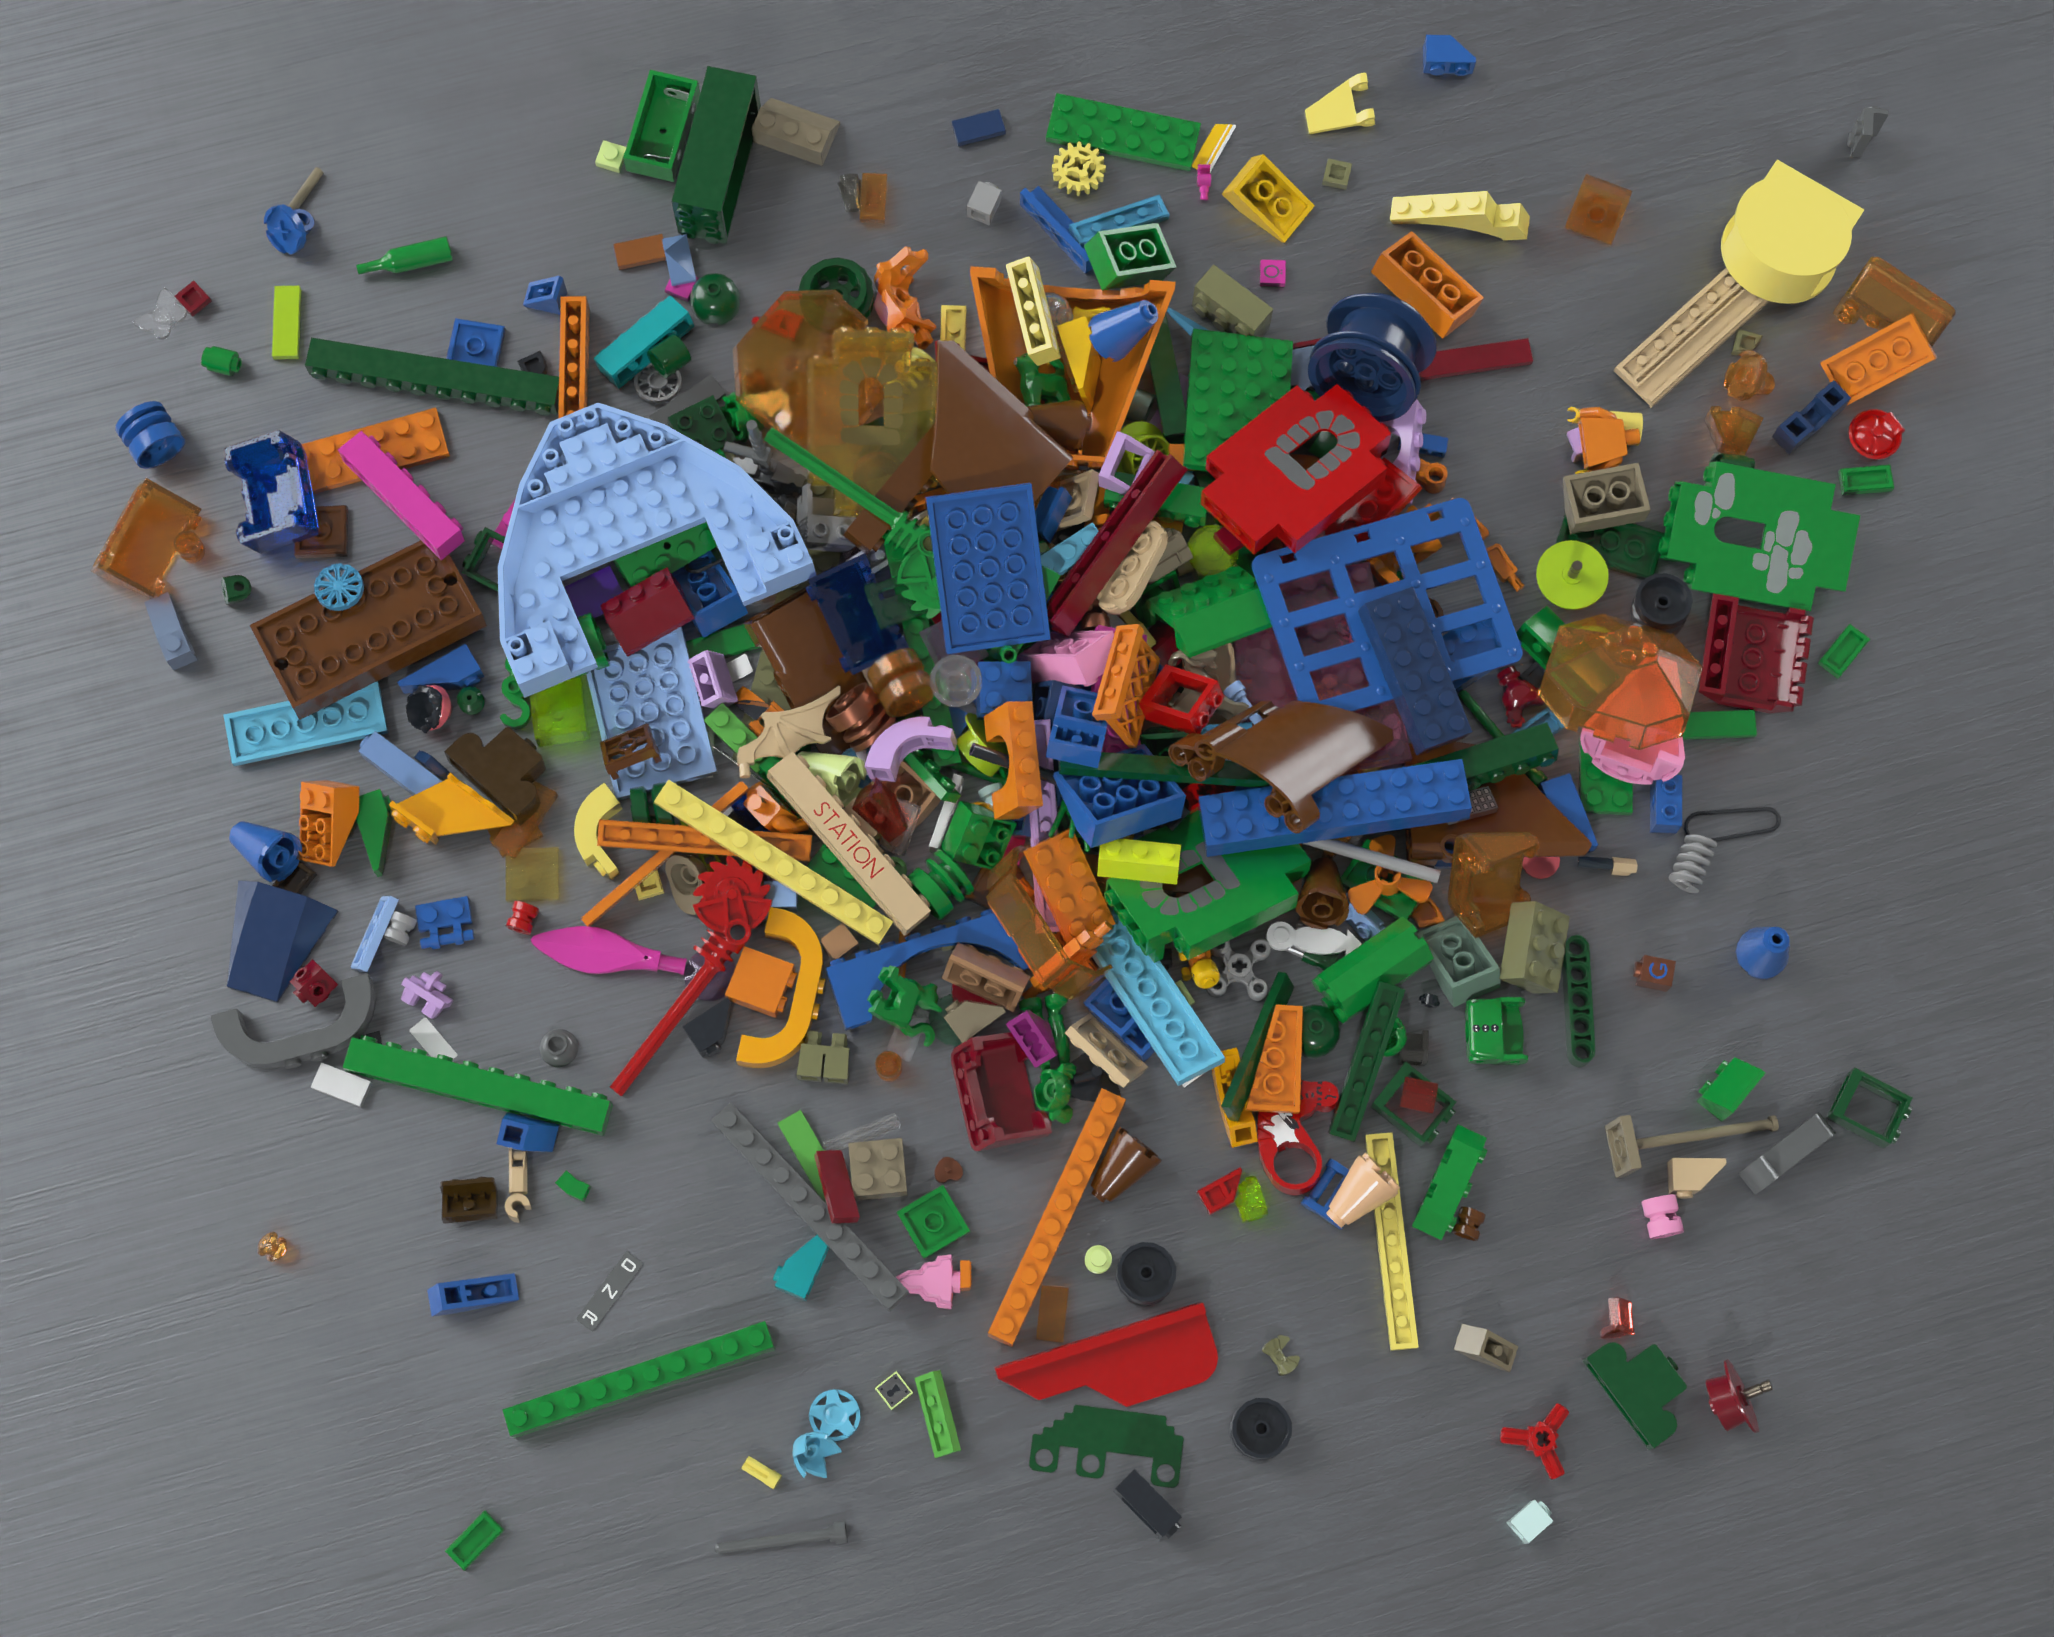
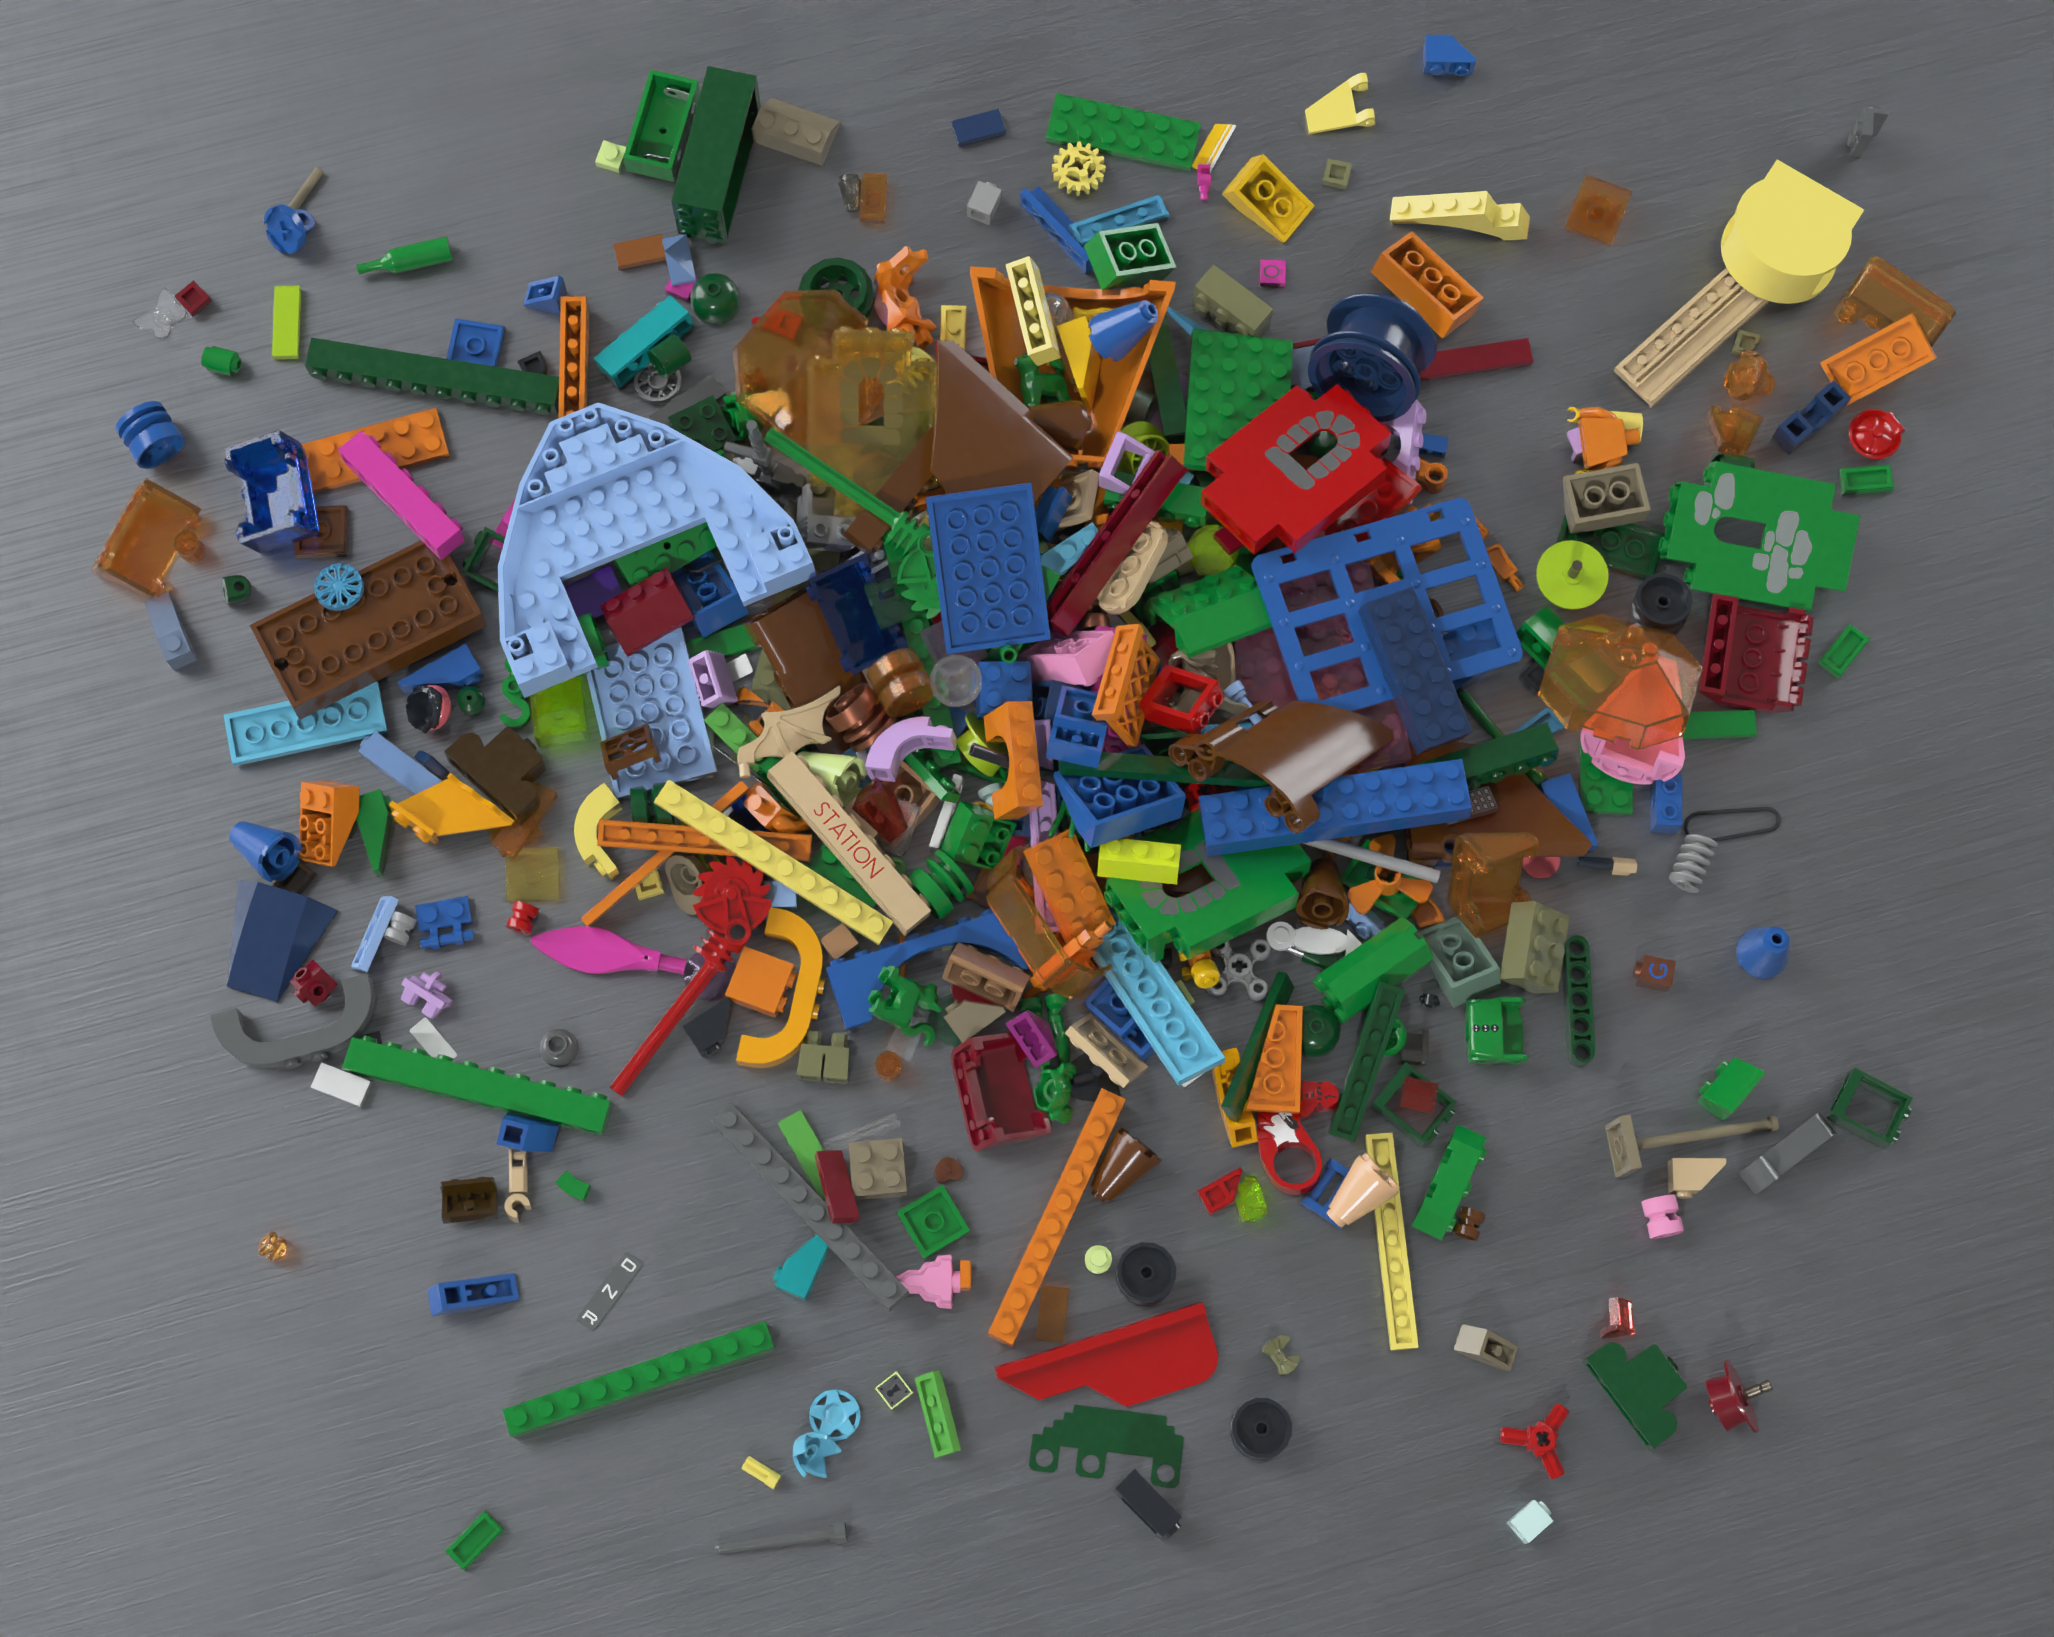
(1517, 696): dark red animal -> none

